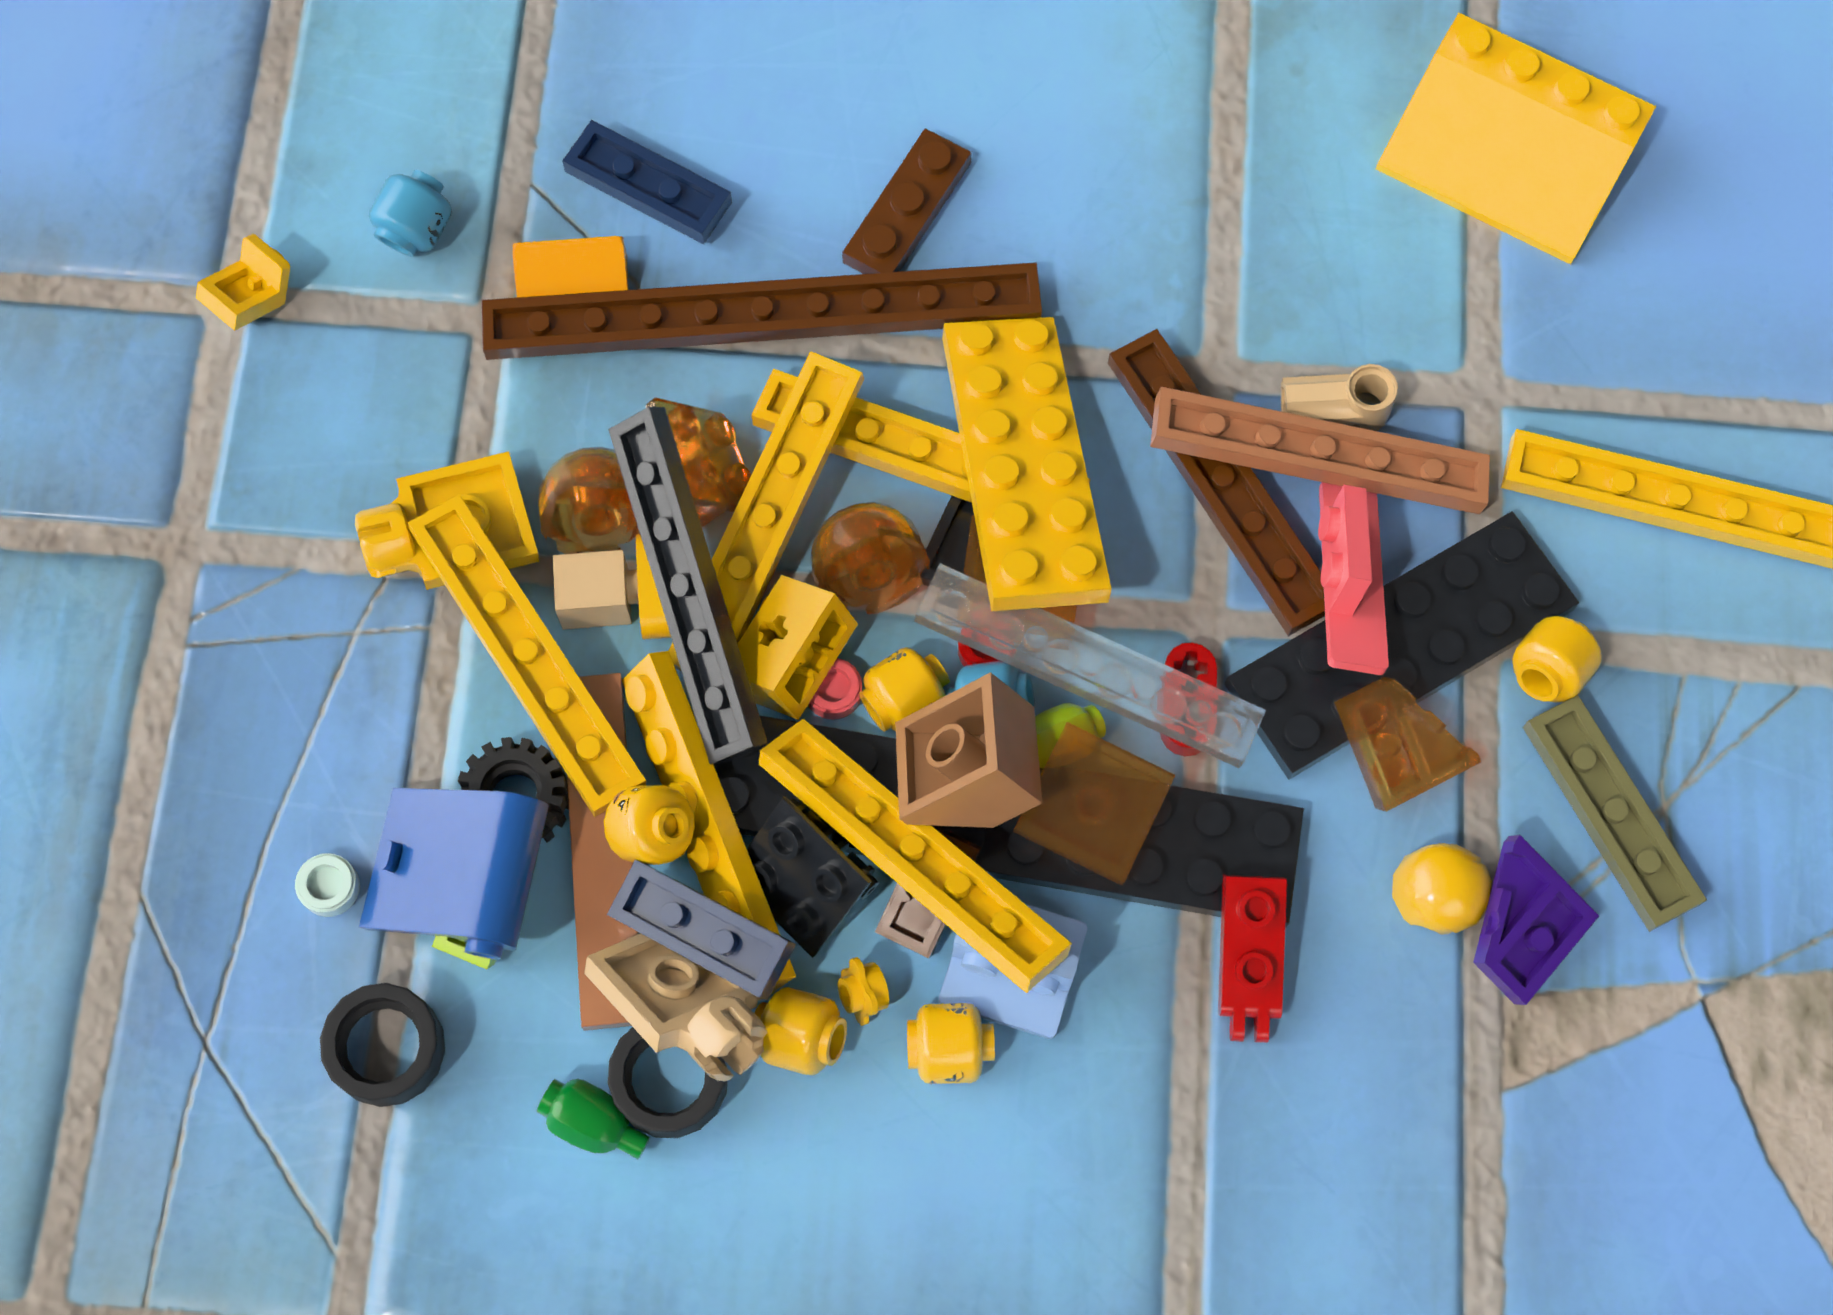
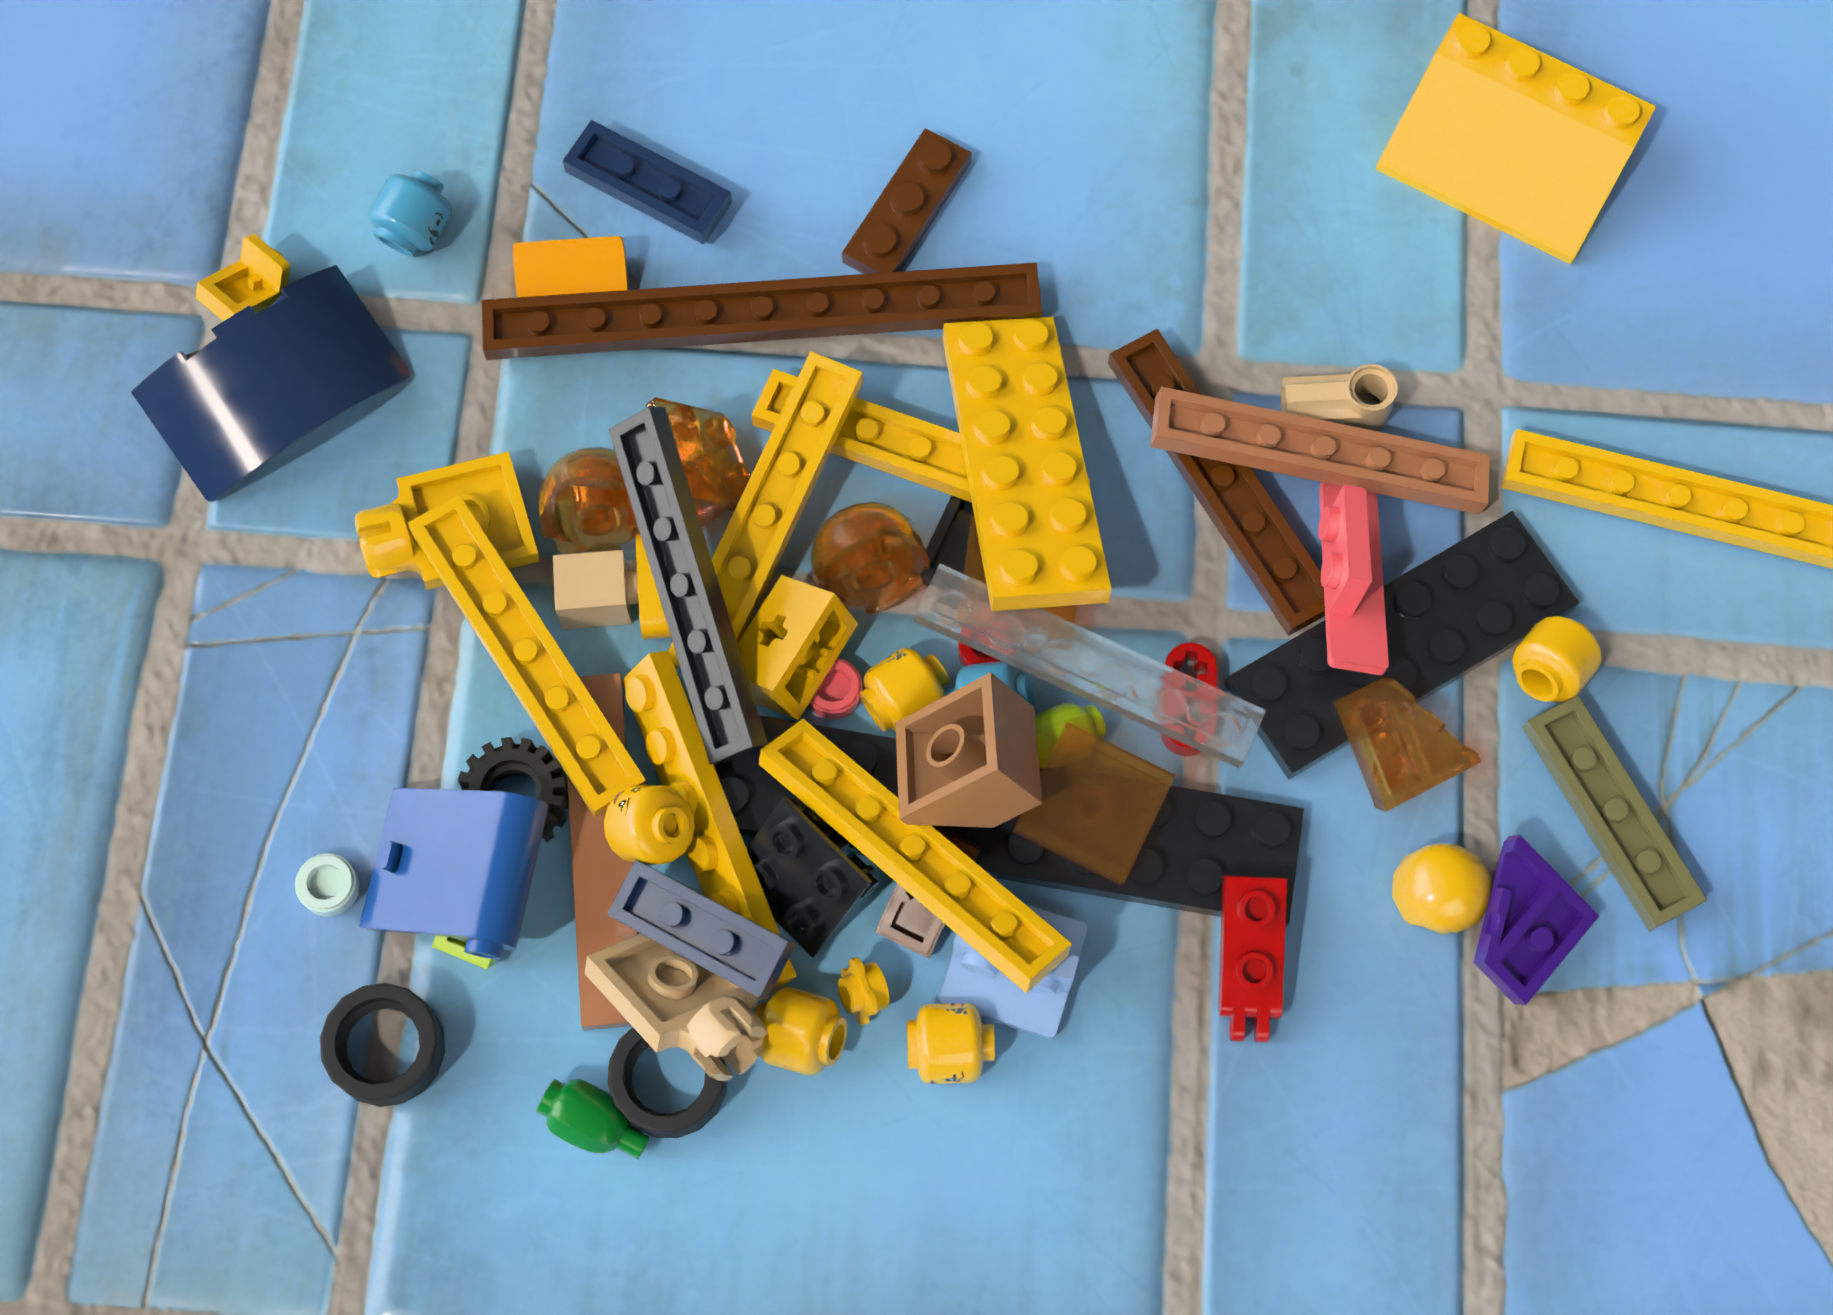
(269, 380): none -> dark blue panel

